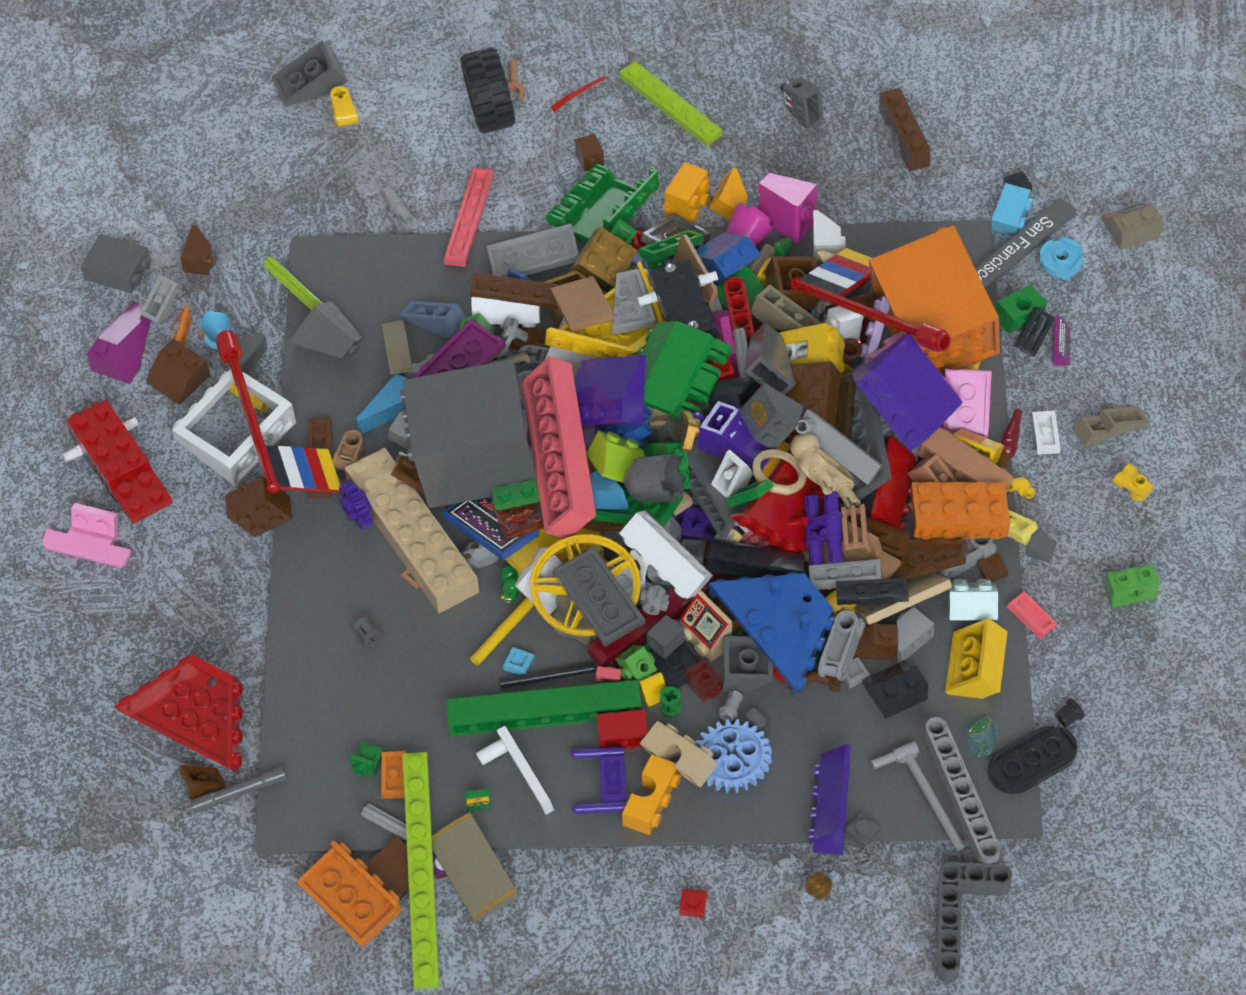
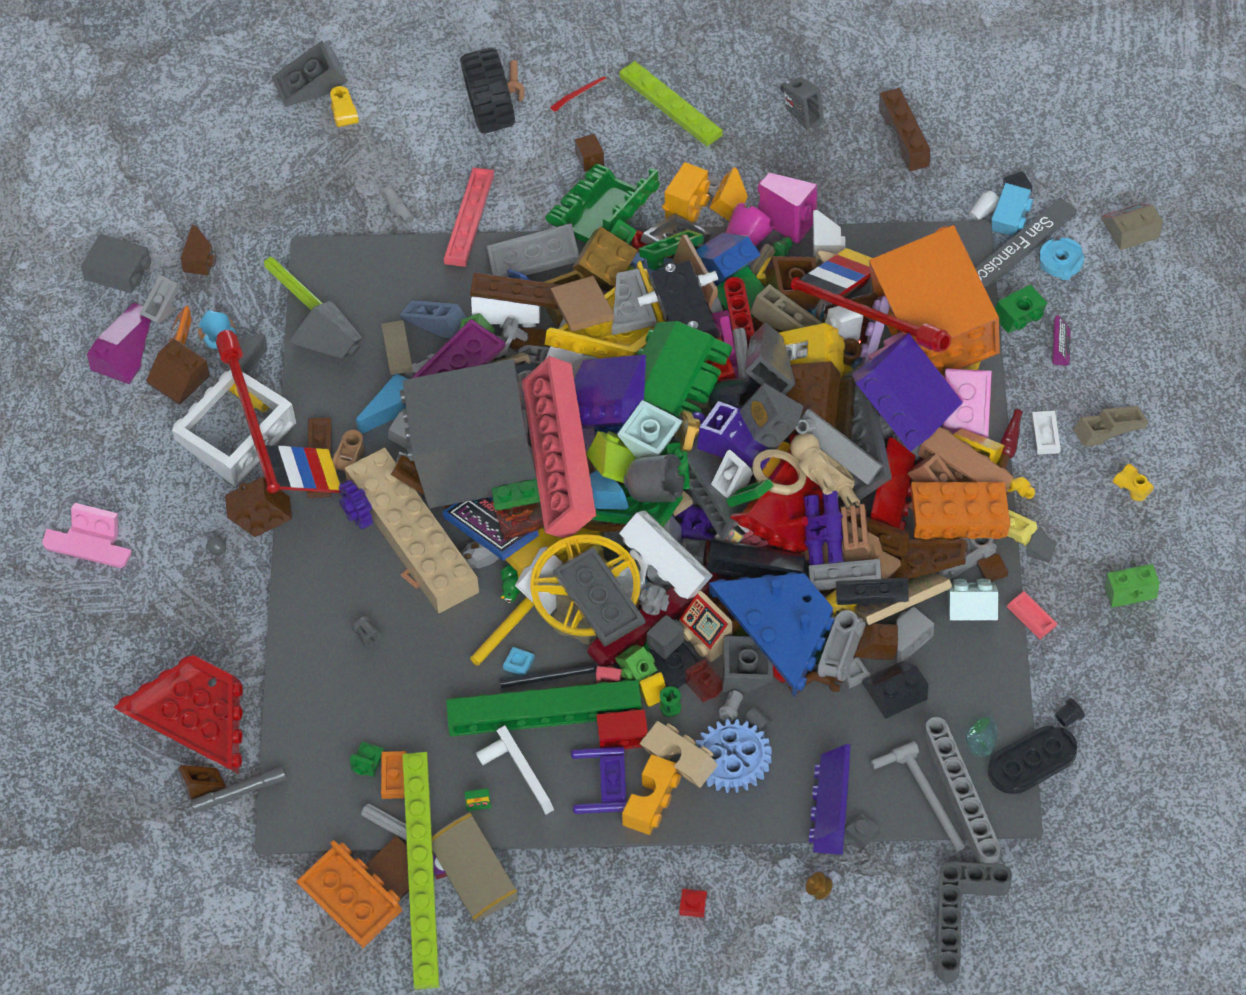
(117, 460): red piece -> none
(216, 545): none -> dark grey hinge
(648, 430): none -> light aqua slope
(976, 660): yellow slope -> none
(985, 205): none -> white cone
(1019, 342): black tile -> none

